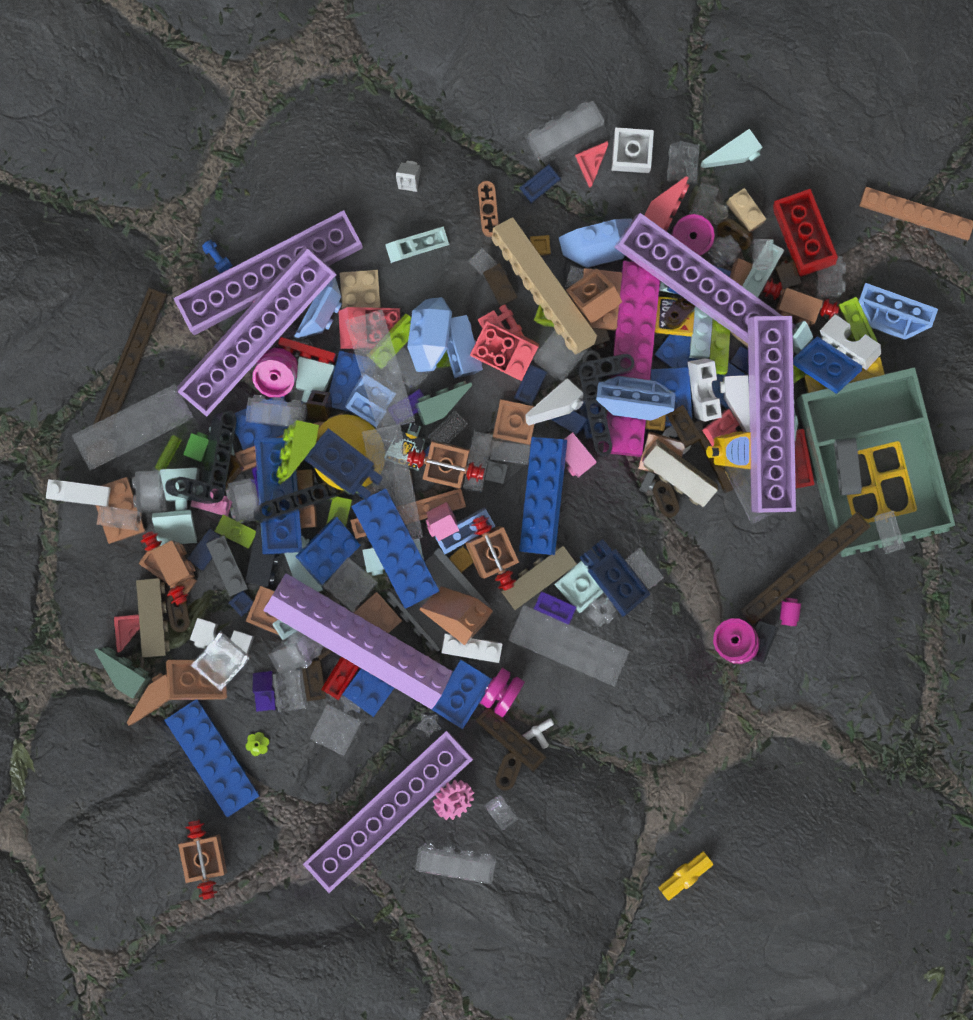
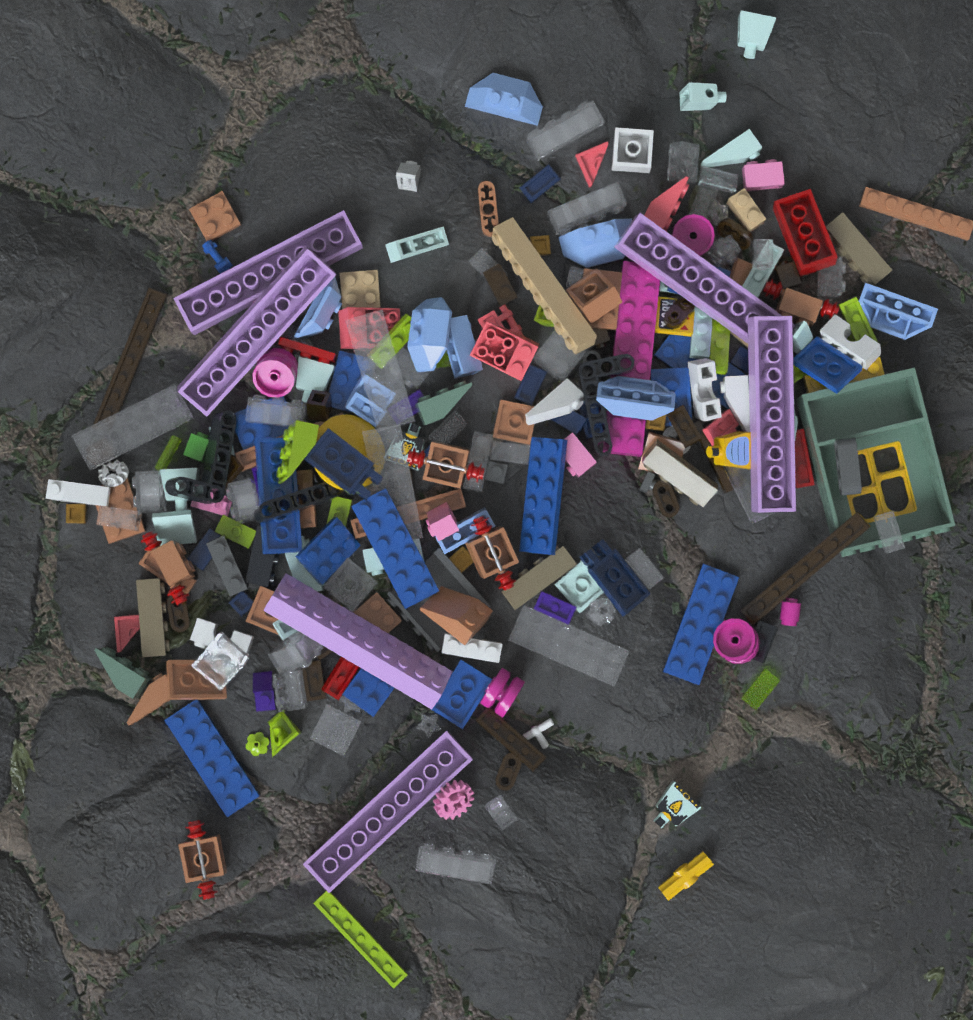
(76, 513): none -> pearl gold tile
(113, 480): none -> white gear
(215, 216): none -> nougat plate
(281, 732): none -> lime slope
(360, 938): none -> lime plate
(505, 98): none -> light blue wedge
(587, 208): none -> clear brick
(675, 806): none -> torso
(700, 96): none -> light aqua torso
(700, 620): none -> blue plate
(718, 179): none -> clear plate
(753, 32): none -> light aqua torso
(760, 689): none -> clear neon green tile
(763, 175): none -> bright pink brick
(857, 250): none -> dark tan brick

